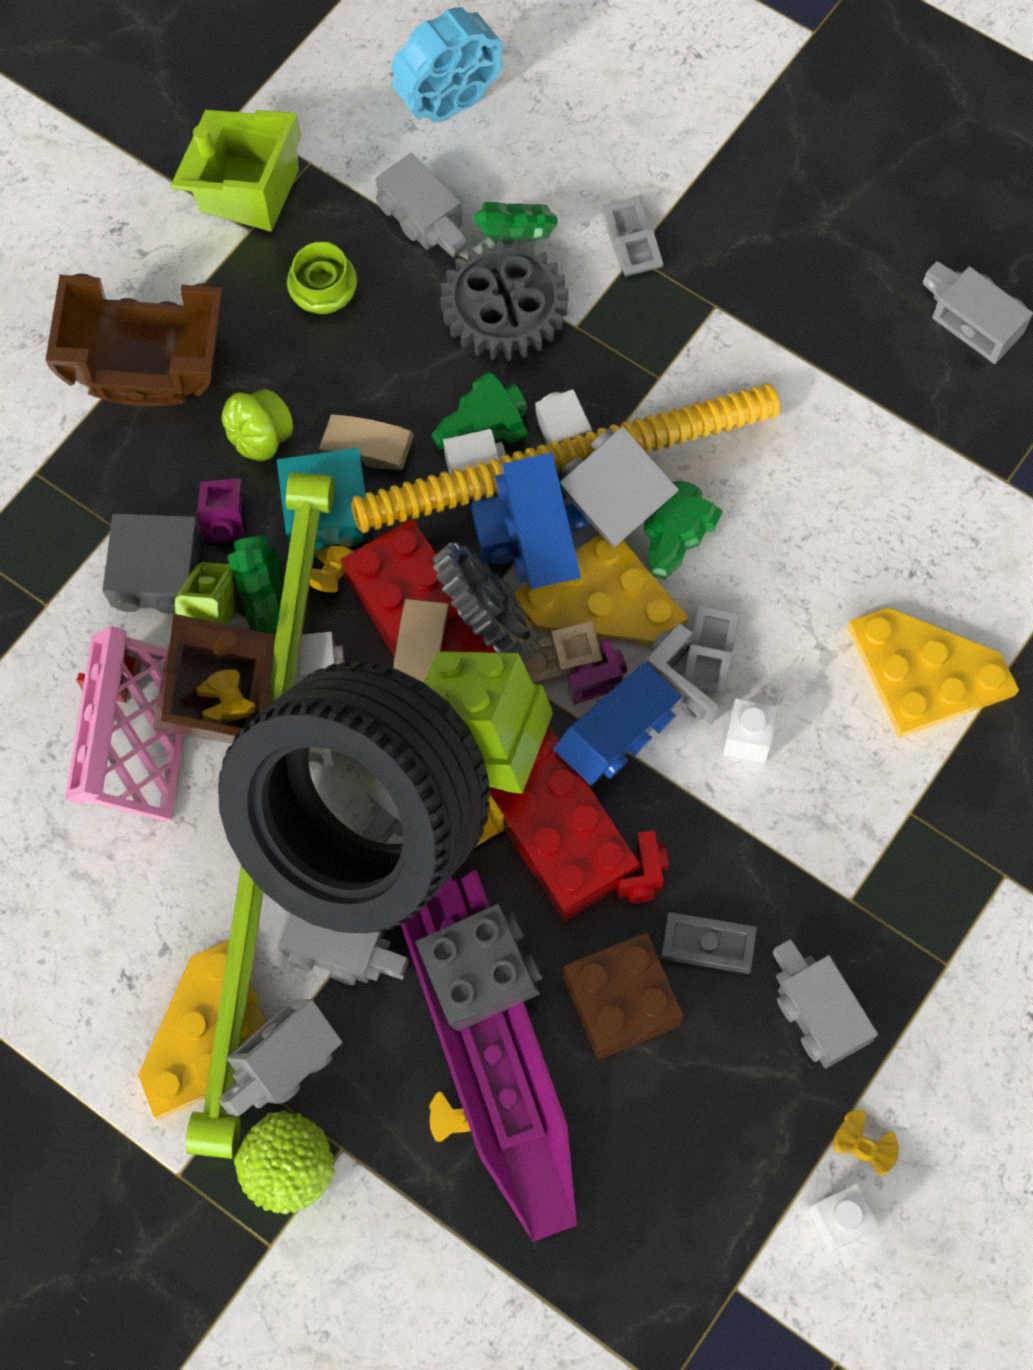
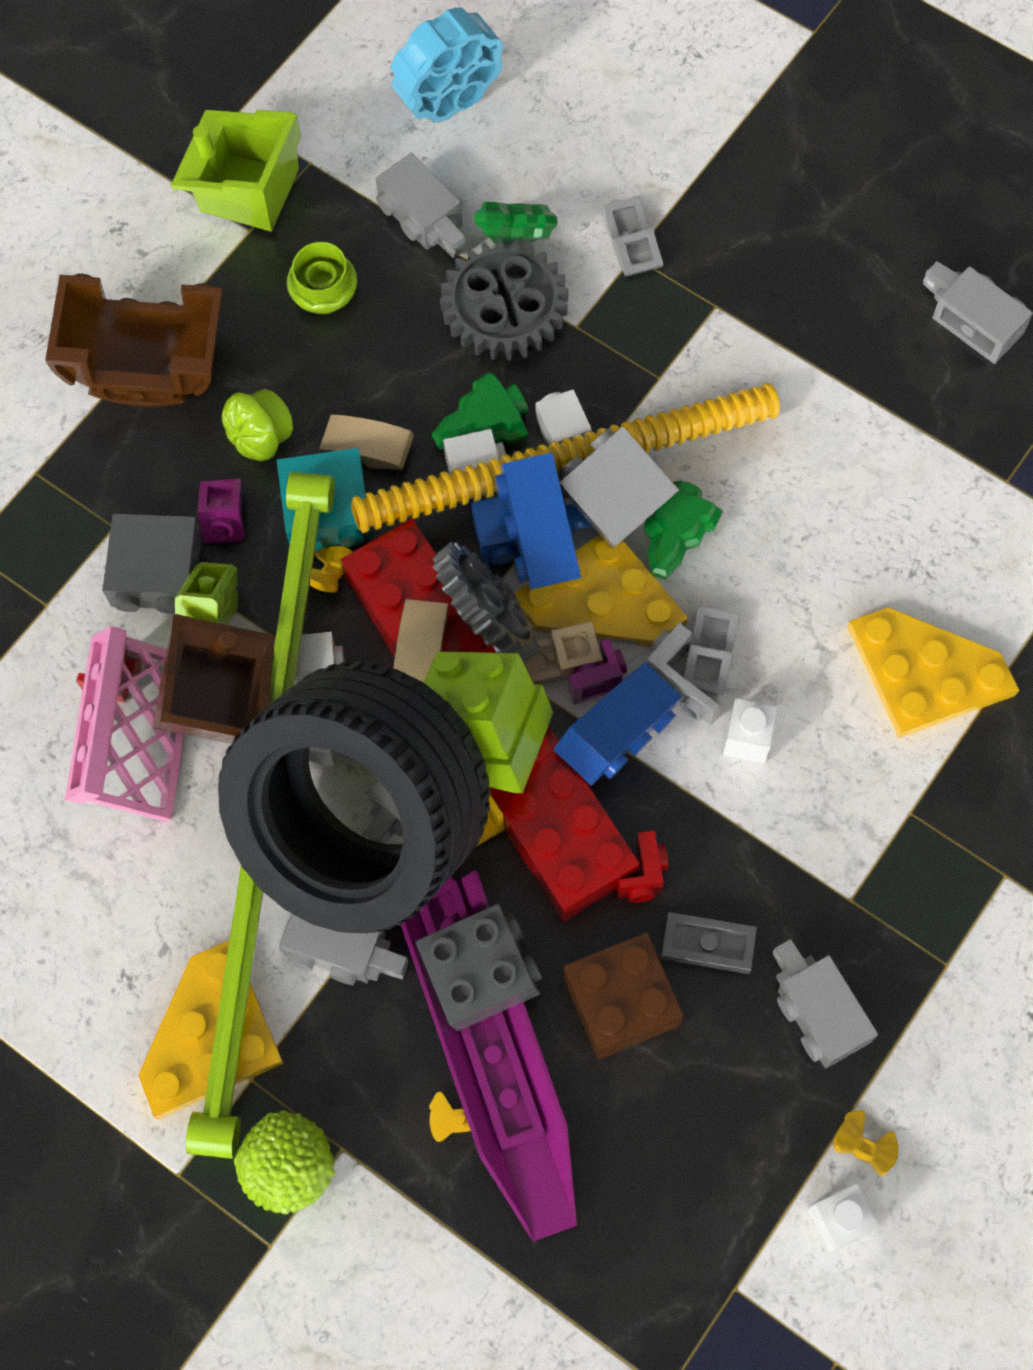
(225, 686): yellow piece -> none
(258, 582): green rock -> none
(280, 1057): light grey hinge -> none

